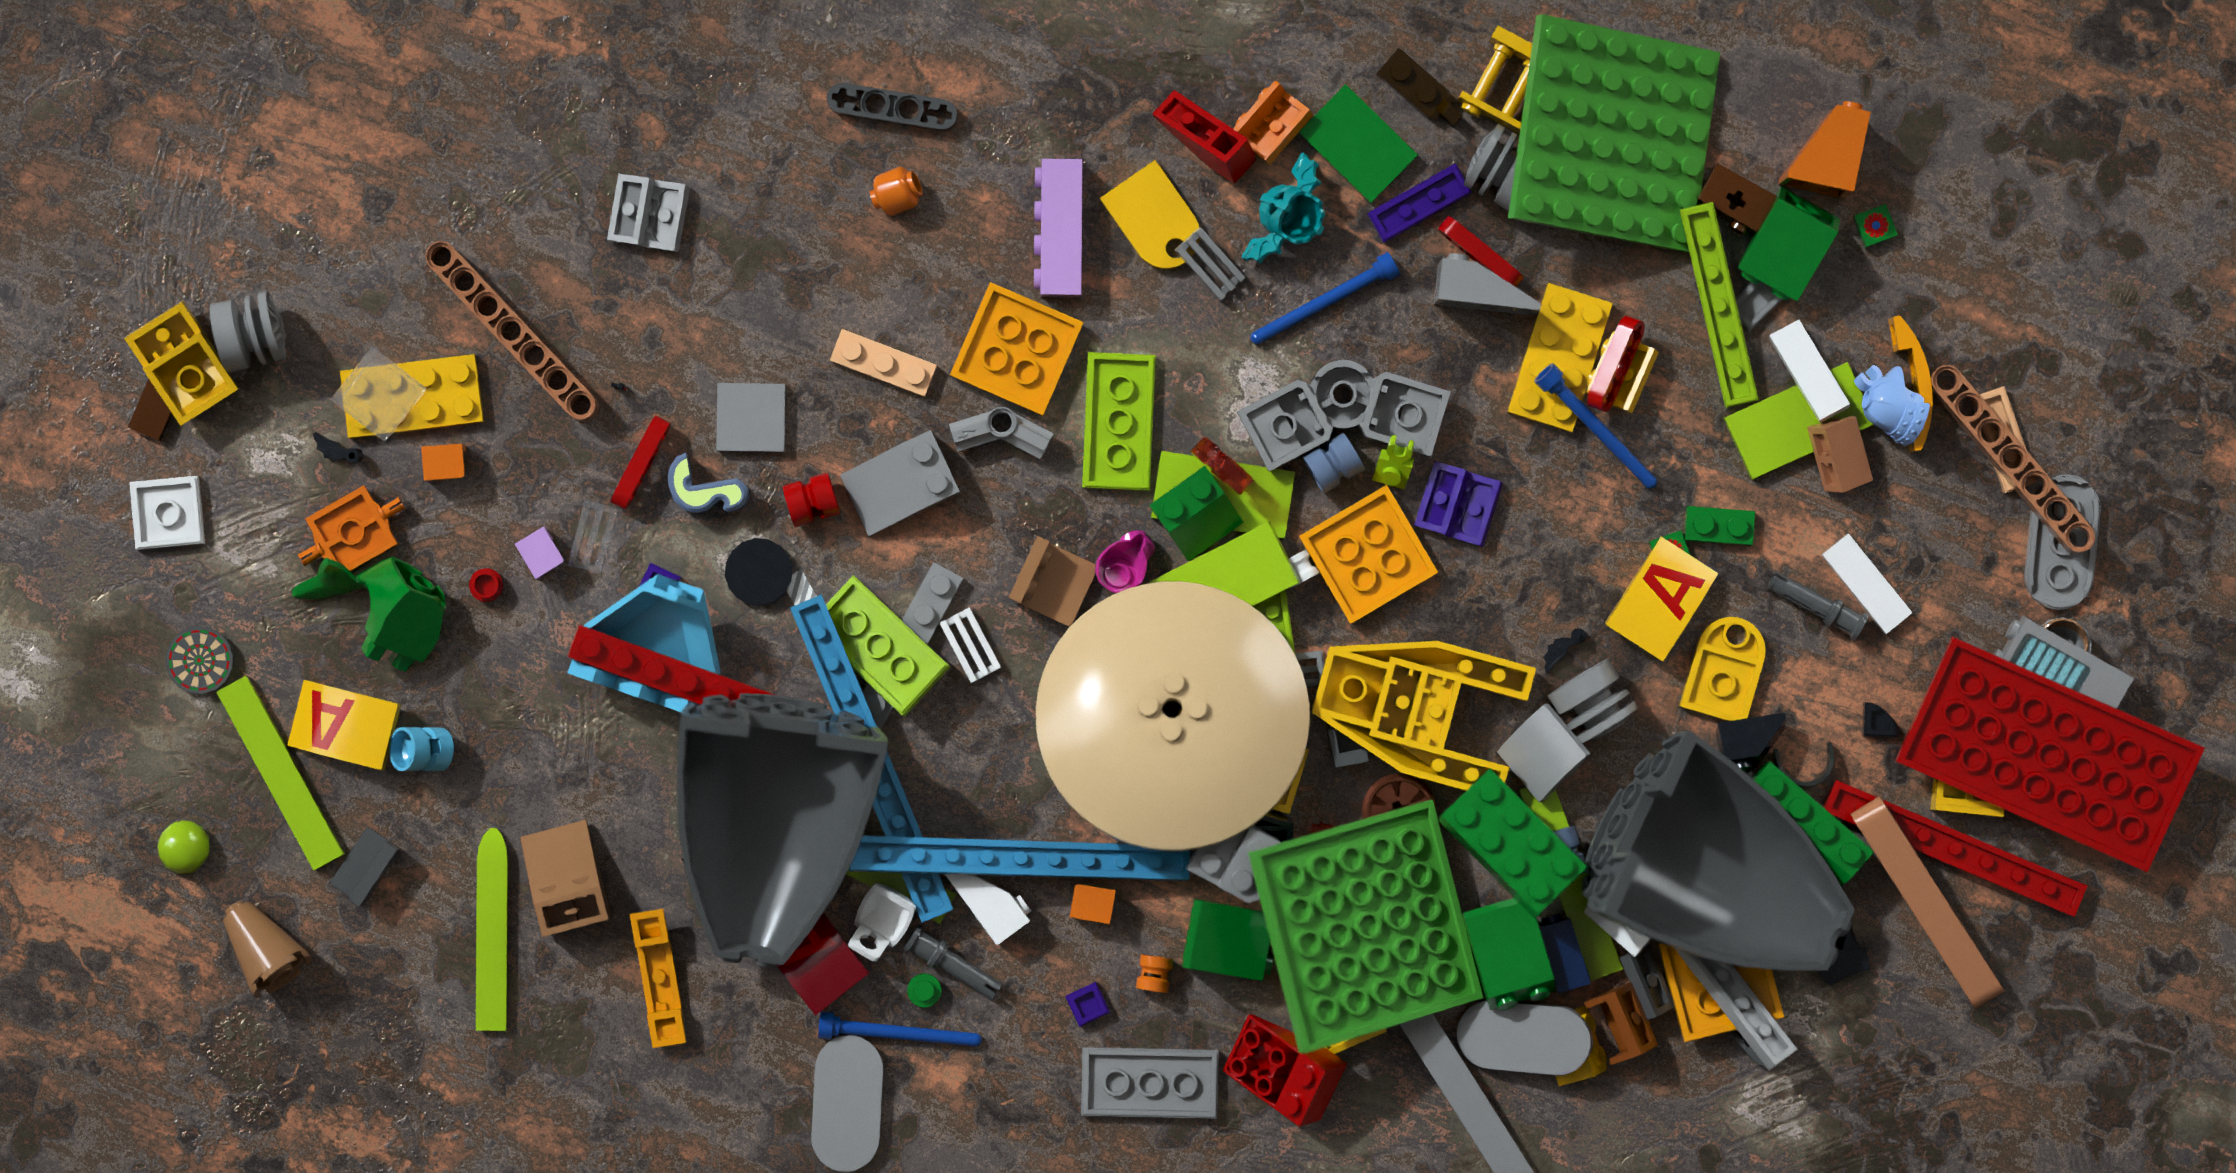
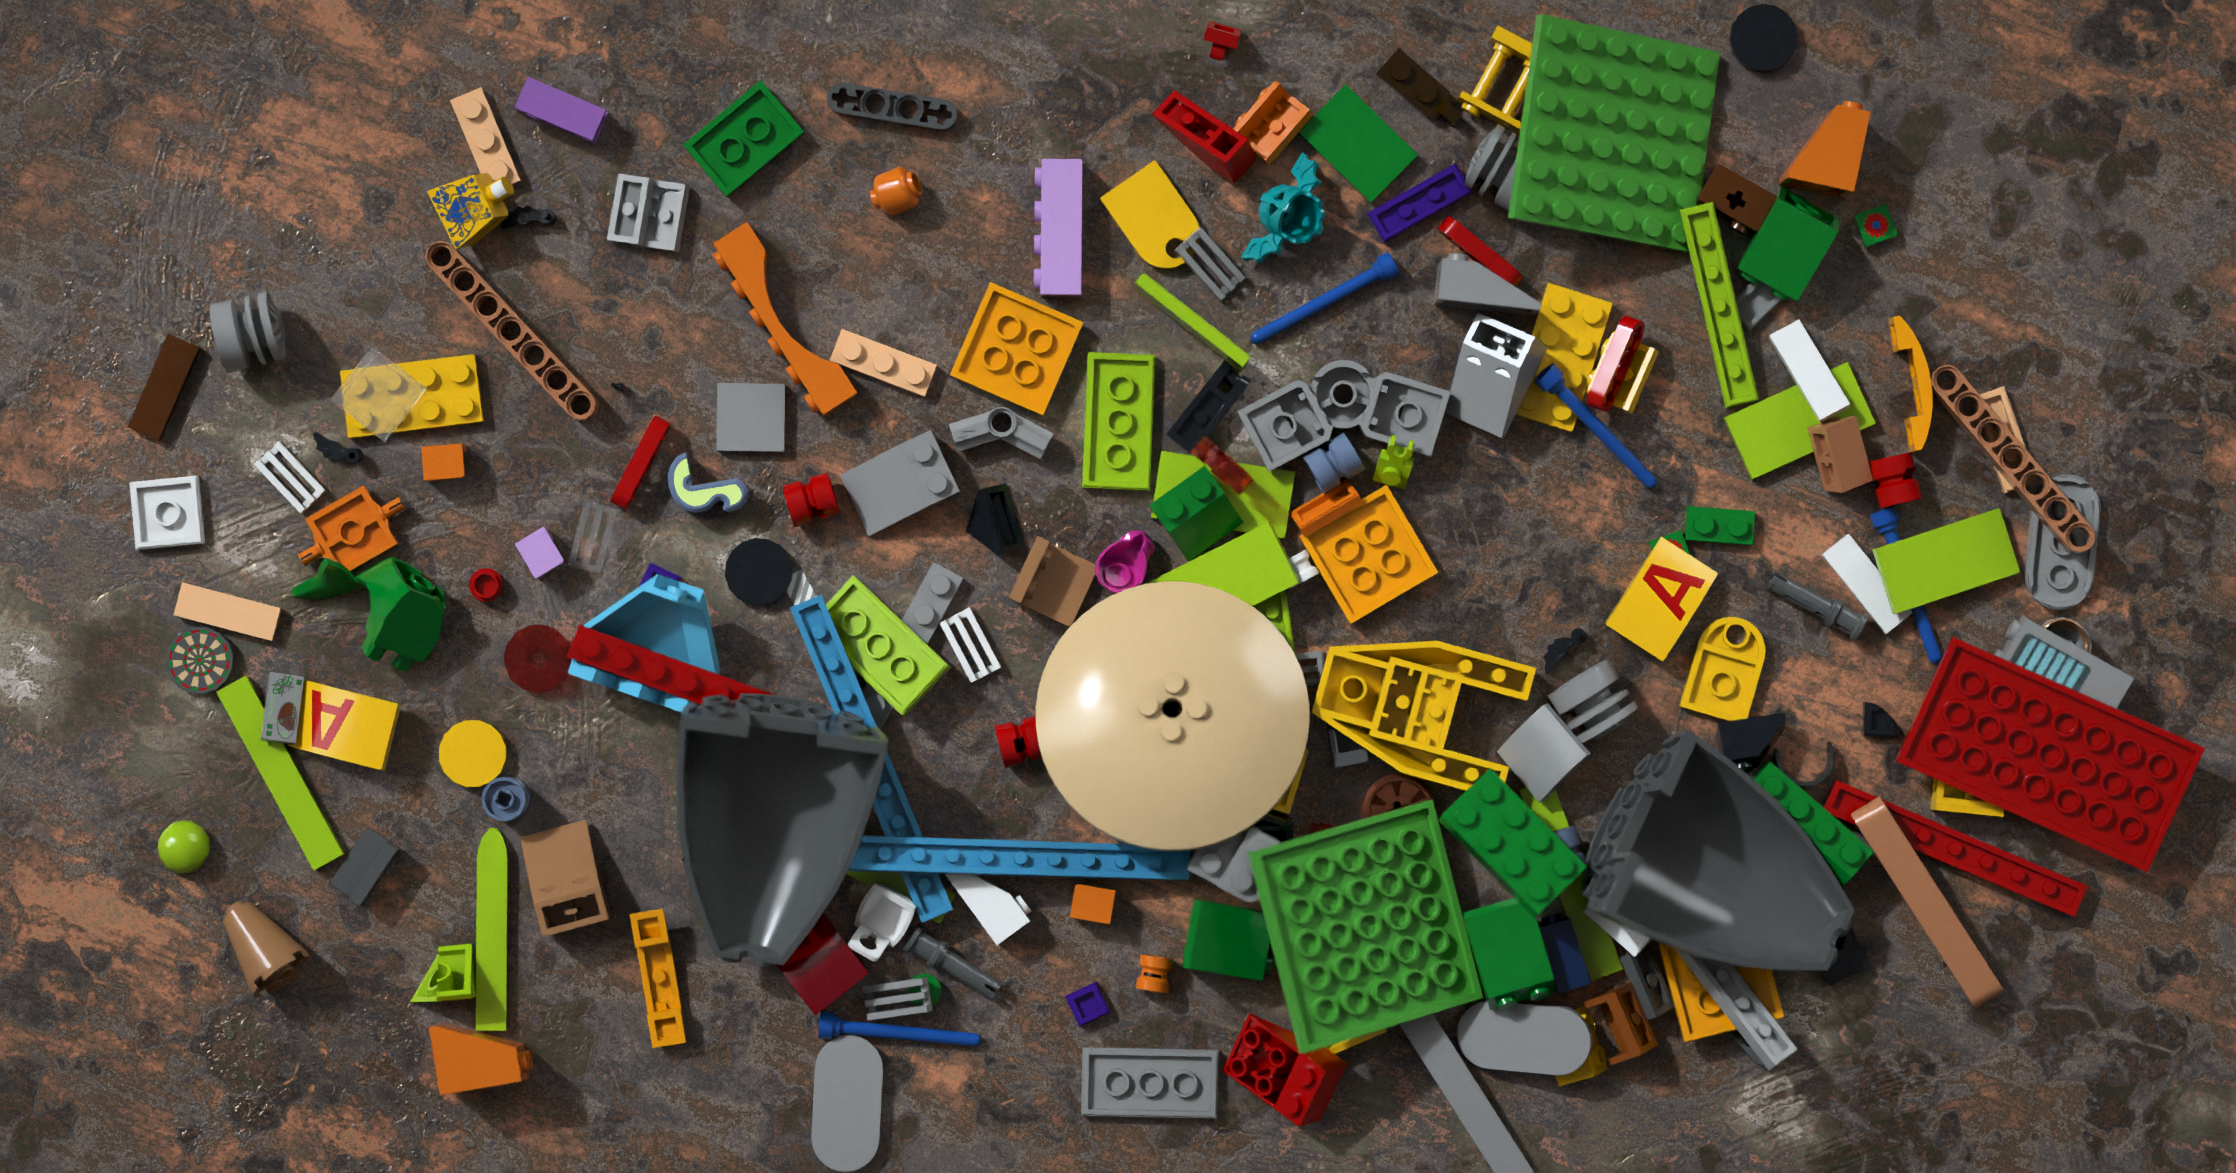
(181, 362): yellow slope -> none
(227, 611): none -> light nougat tile
(270, 456): none -> white tile
(282, 708): none -> light grey tile
(421, 749): medium azure wheel -> none
(449, 976): none -> lime slope
(471, 207): none -> yellow torso
(472, 753): none -> yellow tile
(476, 1059): none -> orange slope
(484, 136): none -> light nougat plate
(506, 798): none -> sand blue wheel
(523, 671): none -> clear red plate
(526, 215): none -> black piece
(561, 110): none -> medium lavender piece
(743, 139): none -> green plate
(747, 261): none -> orange arch
(873, 1002): none -> light grey tile
(995, 521): none -> black slope
(1008, 732): none -> red wheel
(1192, 322): none -> lime tile
(1208, 407): none -> black plate
(1221, 37): none -> red tile
(1326, 508): none -> orange tile
(1458, 504): dark purple slope -> none
(1493, 374): none -> light grey slope
(1763, 38): none -> black tile
(1886, 522): none -> blue piece
(1892, 405): light blue helmet -> none
(1895, 480): none -> red wheel
(1946, 561): none -> lime tile

